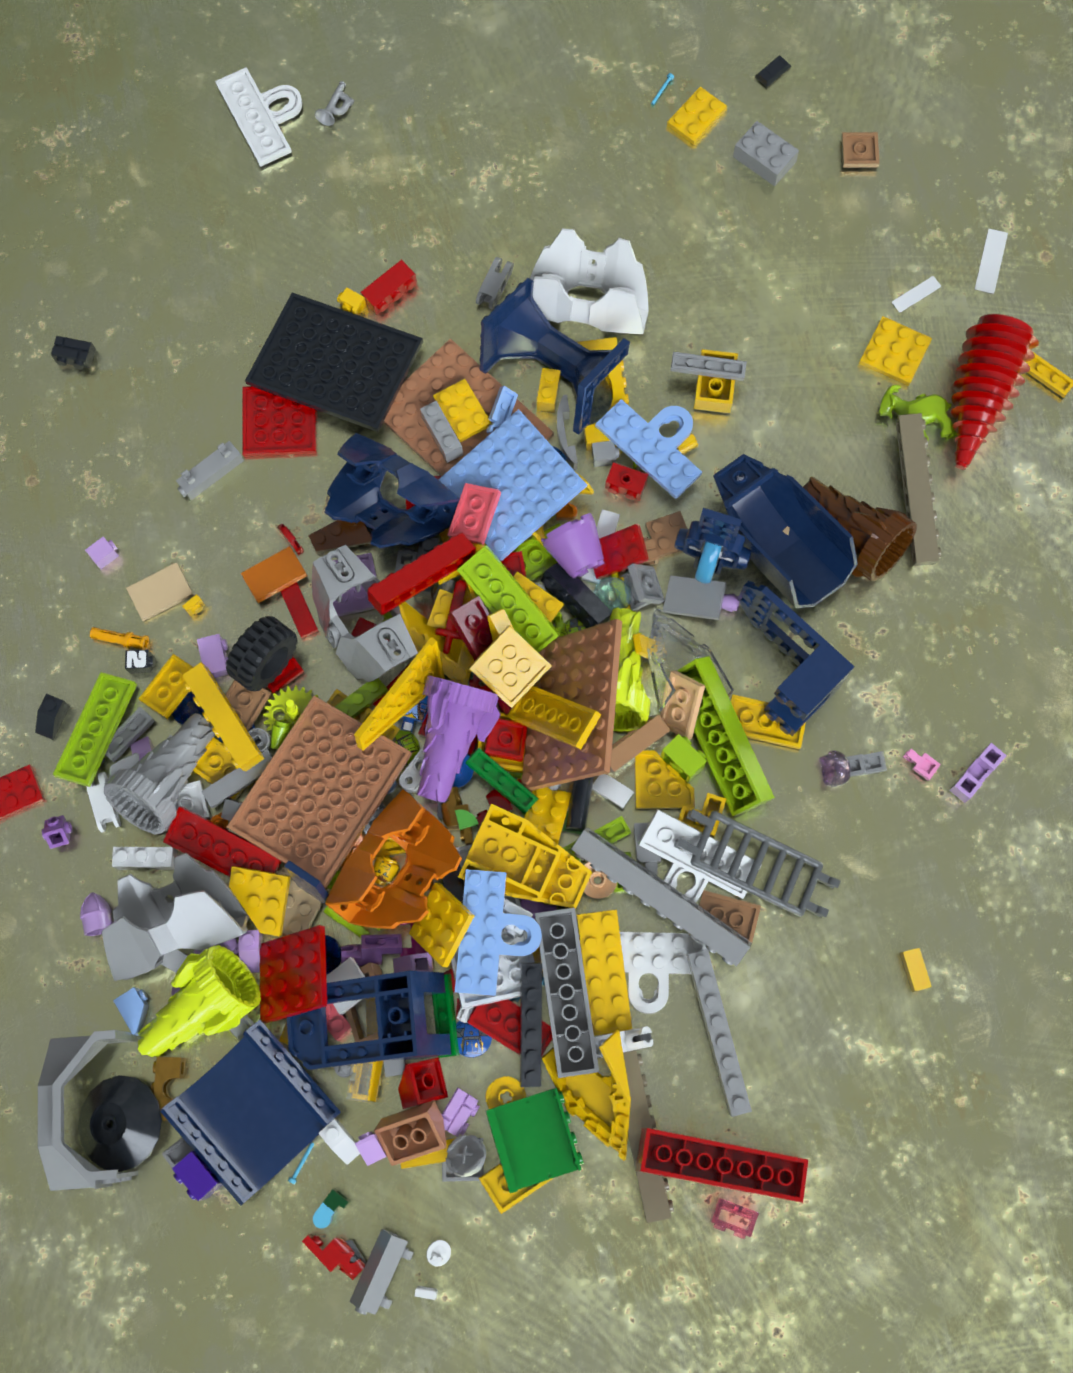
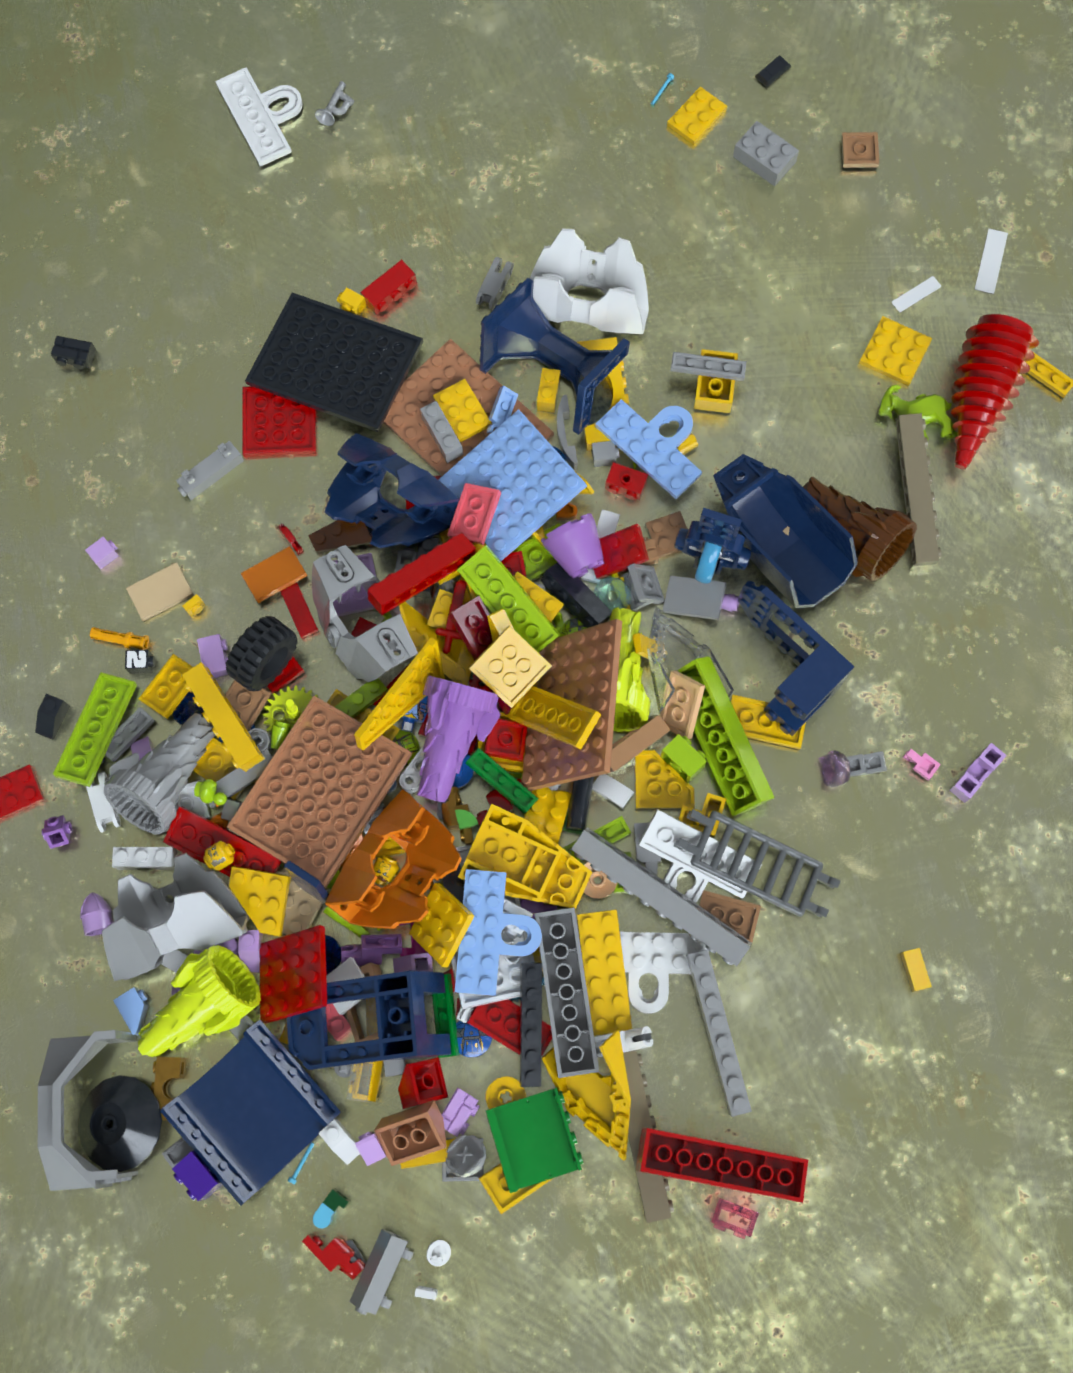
(207, 792): none -> lime animal
(219, 855): none -> yellow head

